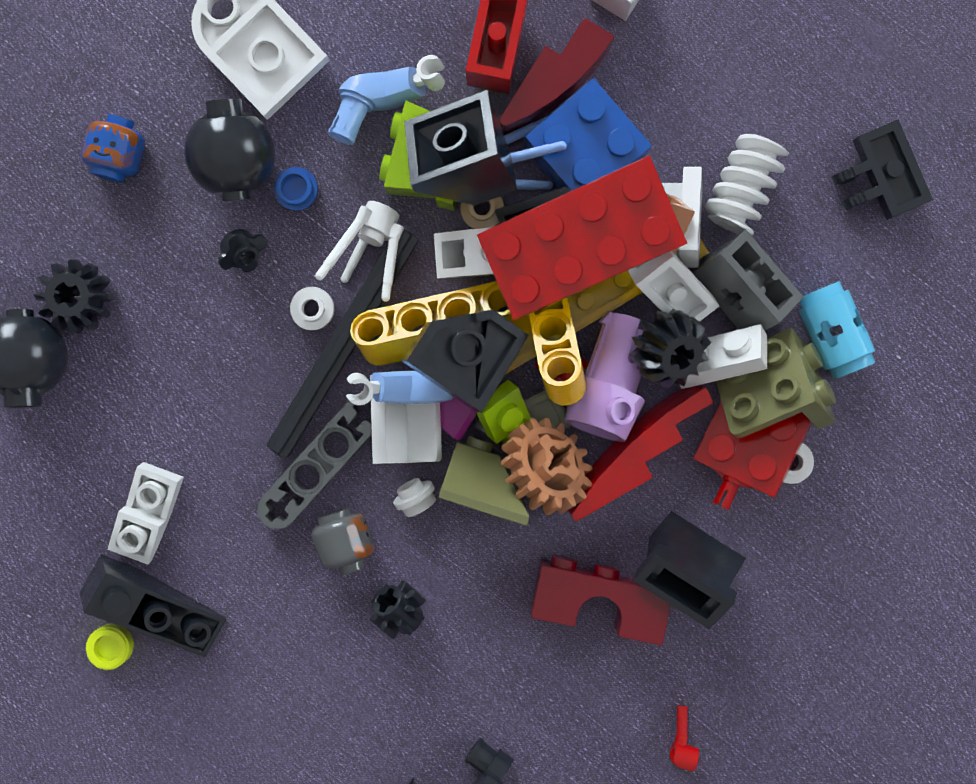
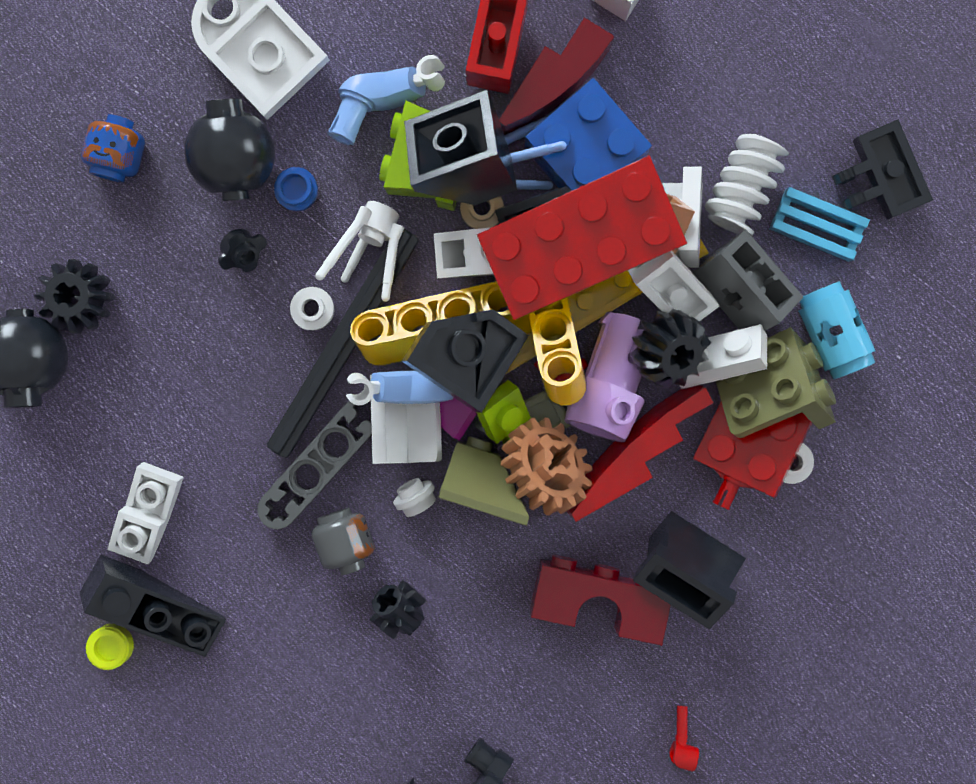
(852, 237): none -> medium azure tile

